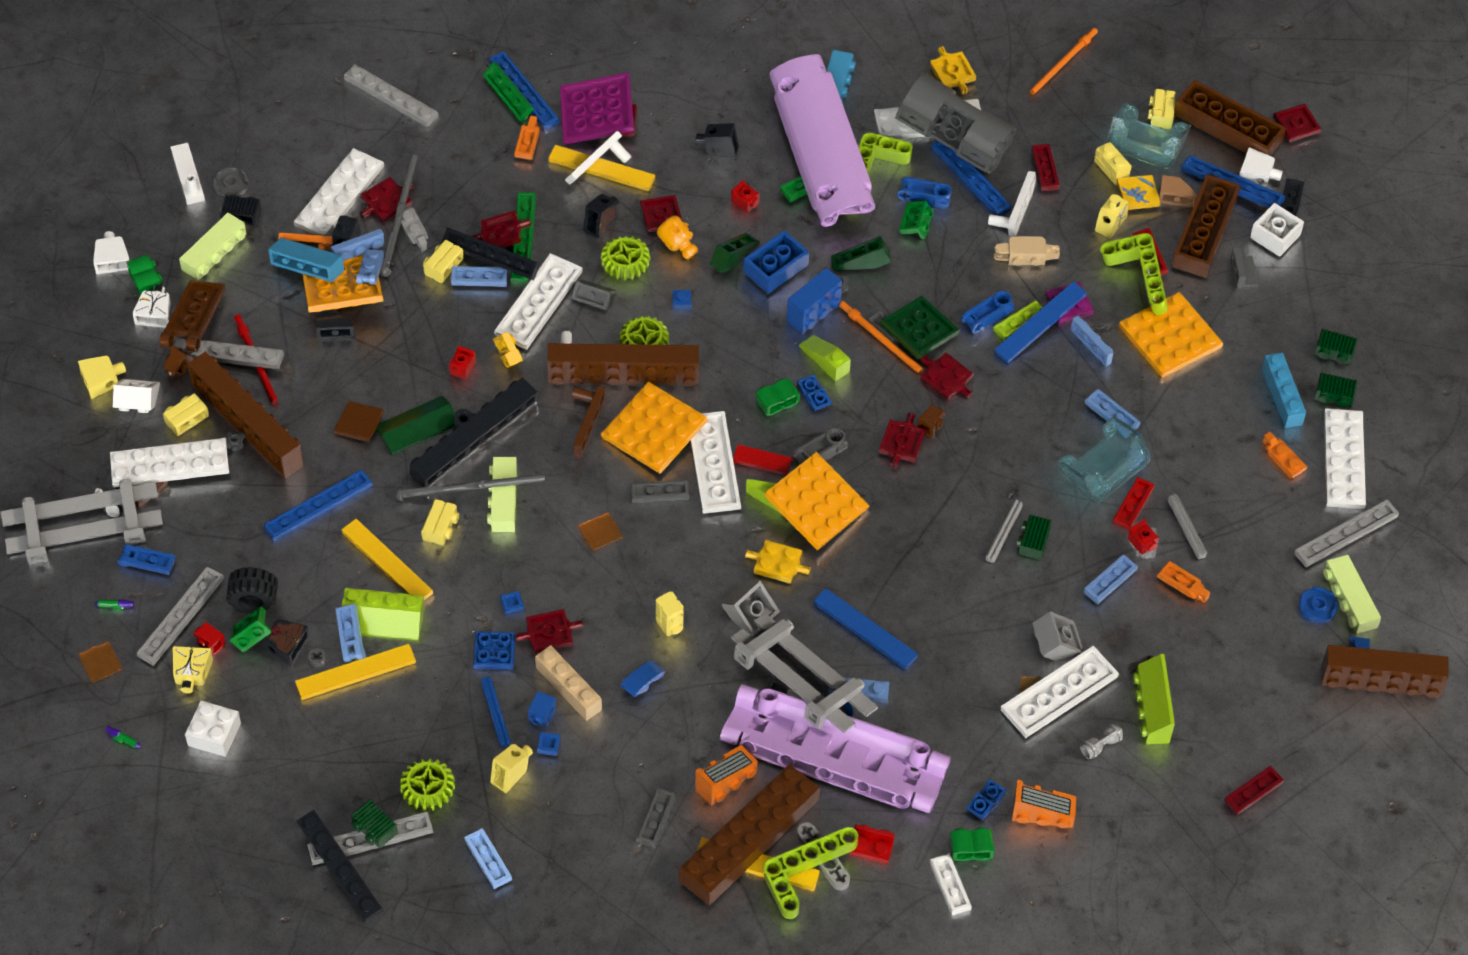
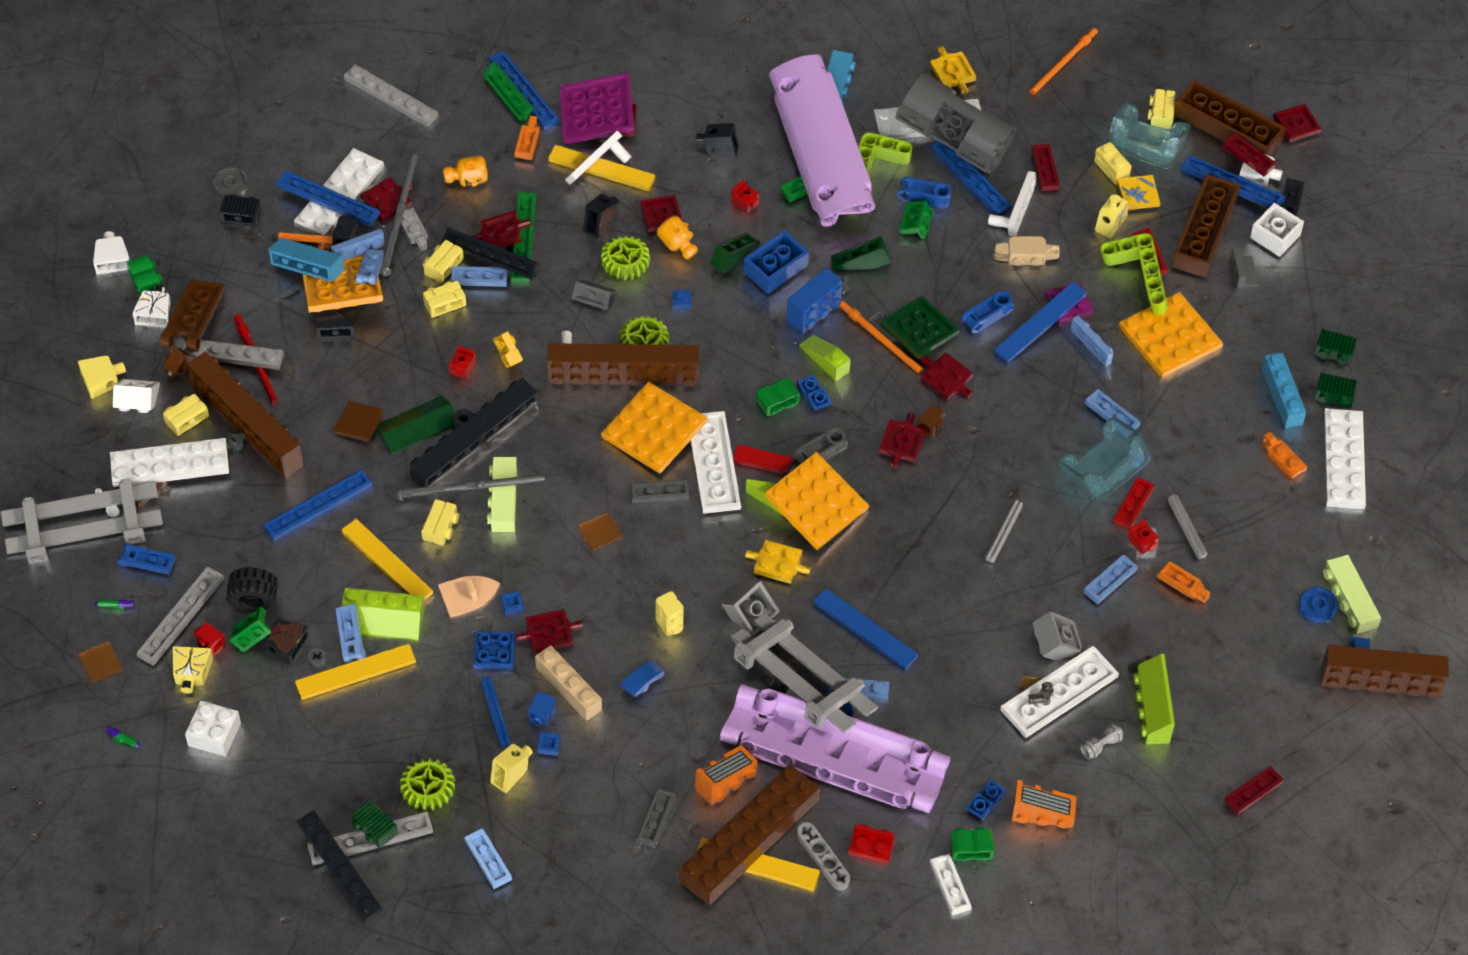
(187, 173): white piece -> none
(213, 246): yellowish green brick -> none
(328, 198): none -> blue tile
(444, 298): none -> light yellow brick
(467, 593): none -> light nougat shield
(469, 171): none -> light orange piece
(539, 300): white plate -> none
(596, 399): reddish brown piece -> none
(803, 864): lime beam -> none
(1015, 321): lime tile -> none
(1034, 537): dark green brick -> none
(1043, 695): none -> clear smoke arm
(1176, 192): medium nougat slope -> none
(1249, 154): none -> dark red plate
(1346, 533): light grey plate -> none

